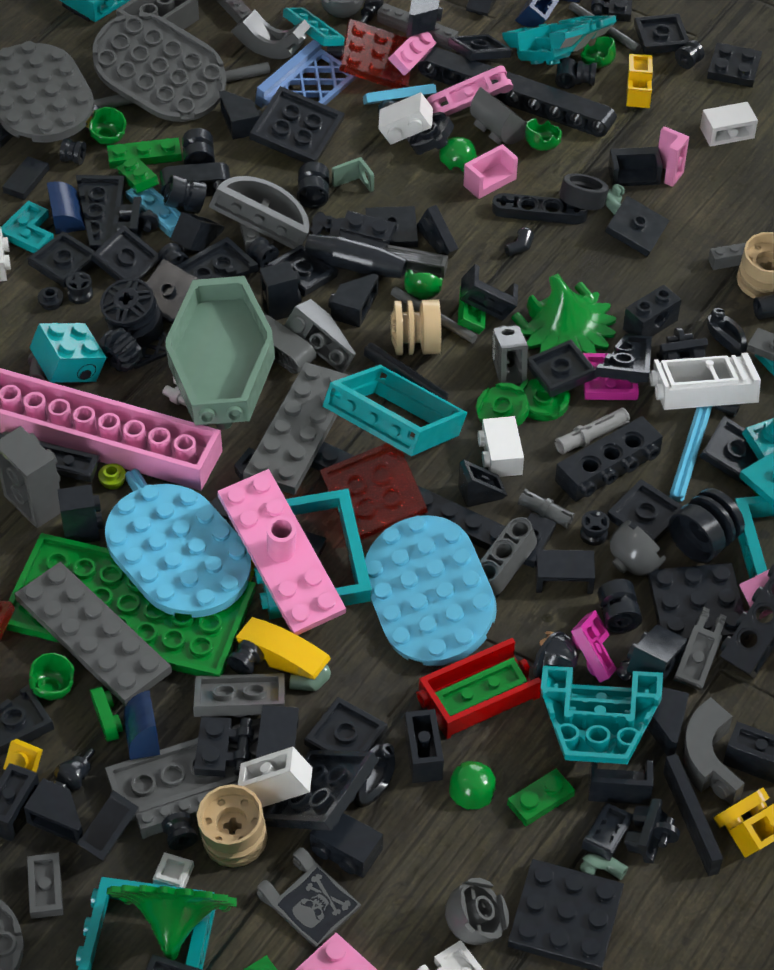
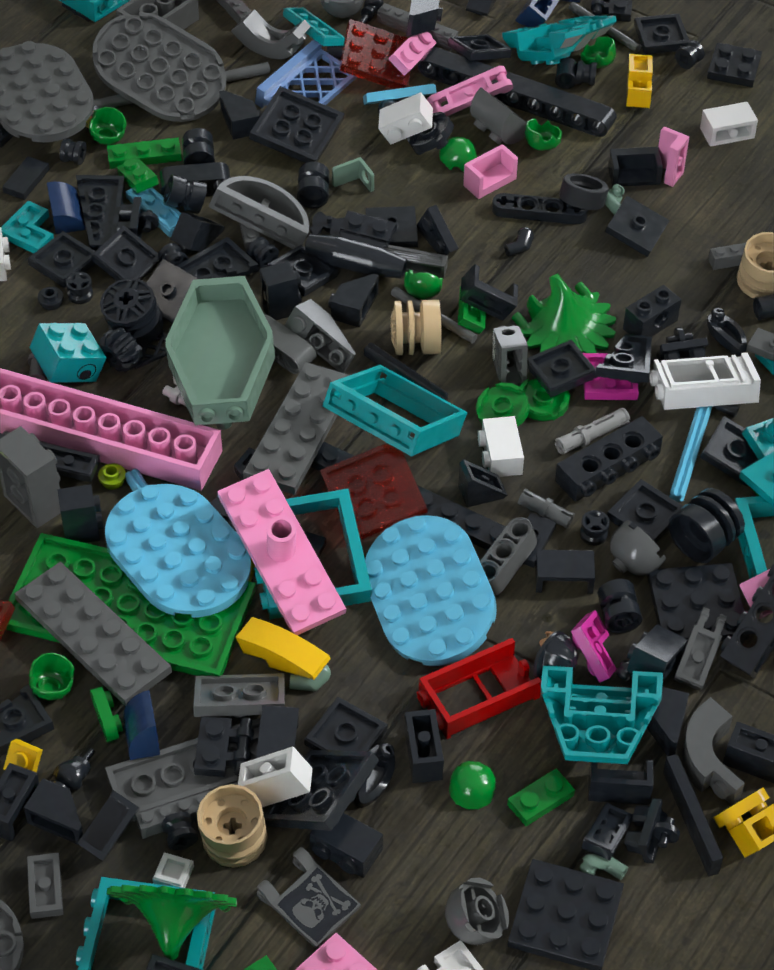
(245, 658): black wheel -> none
(481, 686): green plate -> none

